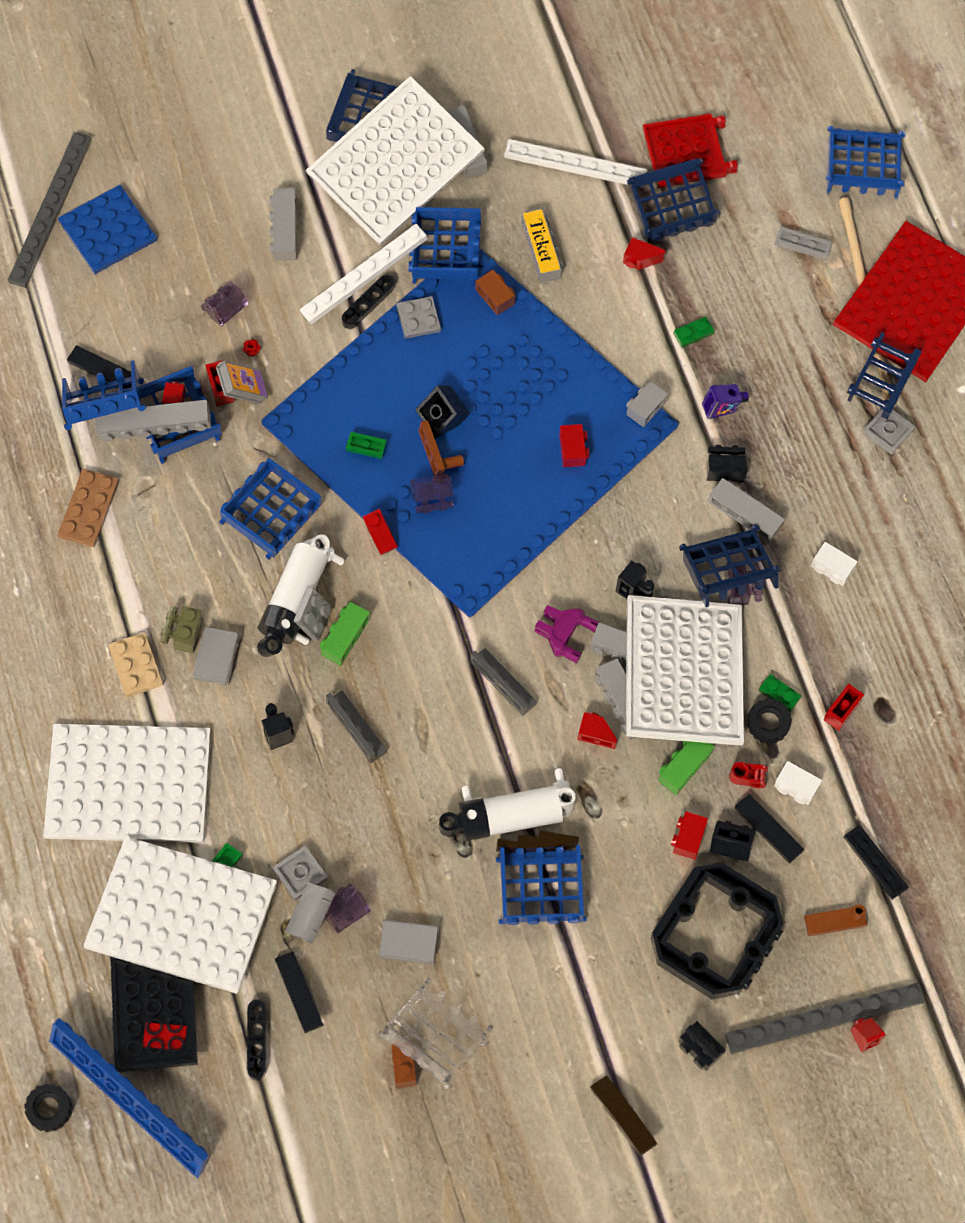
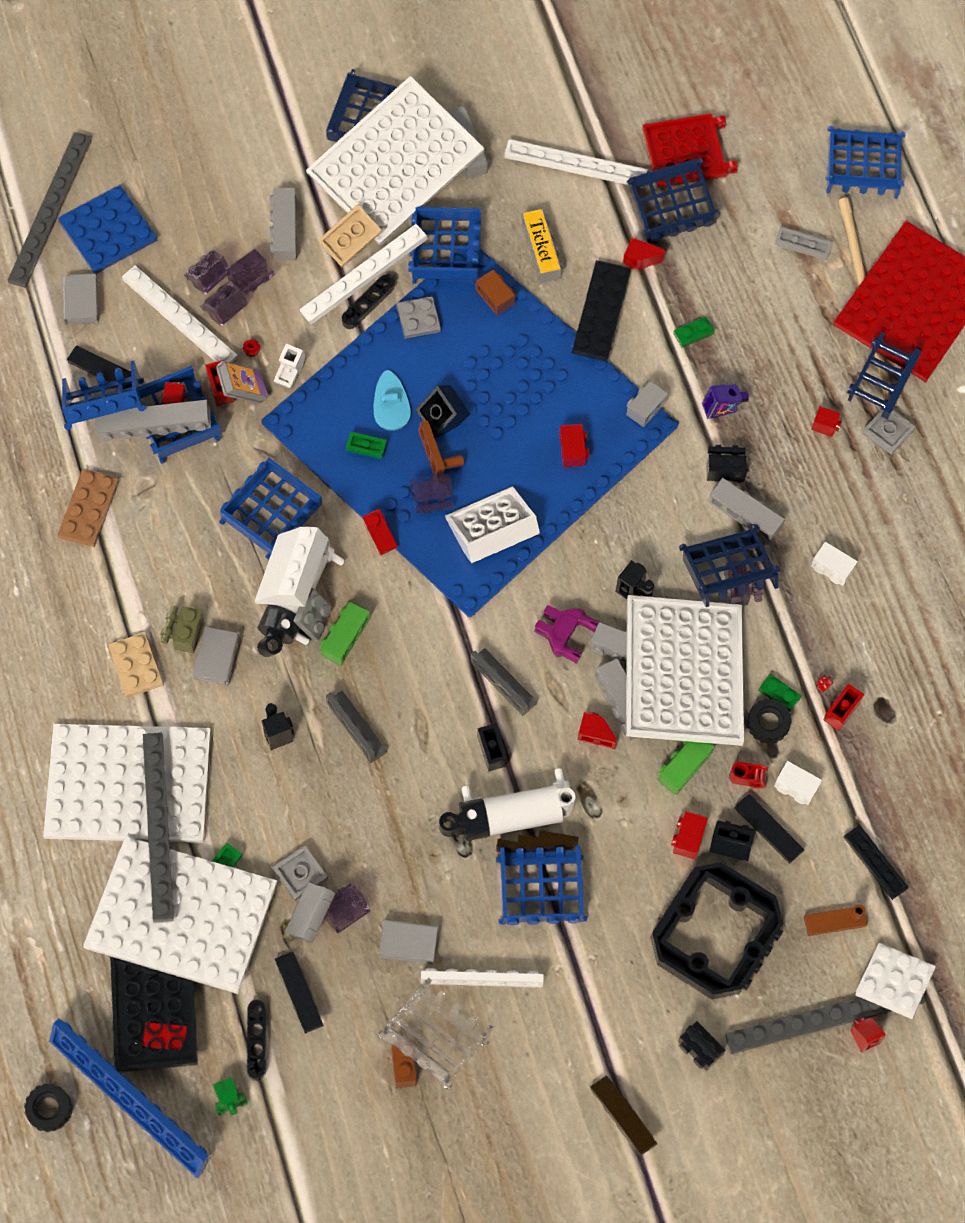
(80, 299): none -> light grey piece
(158, 828): none -> dark grey plate
(178, 316): none -> white plate
(207, 272): none -> clear purple brick
(228, 1097): none -> green piece
(249, 272): none -> clear purple brick
(291, 365): none -> white brick
(292, 567): none -> white slope
(350, 236): none -> tan plate
(391, 403): none -> medium azure shield
(475, 978): none -> white plate
(492, 747): none -> black brick
(493, 524): none -> white slope
(601, 311): none -> black plate
(824, 683): none -> red plate
(826, 421): none -> red brick
(895, 980): none -> white plate

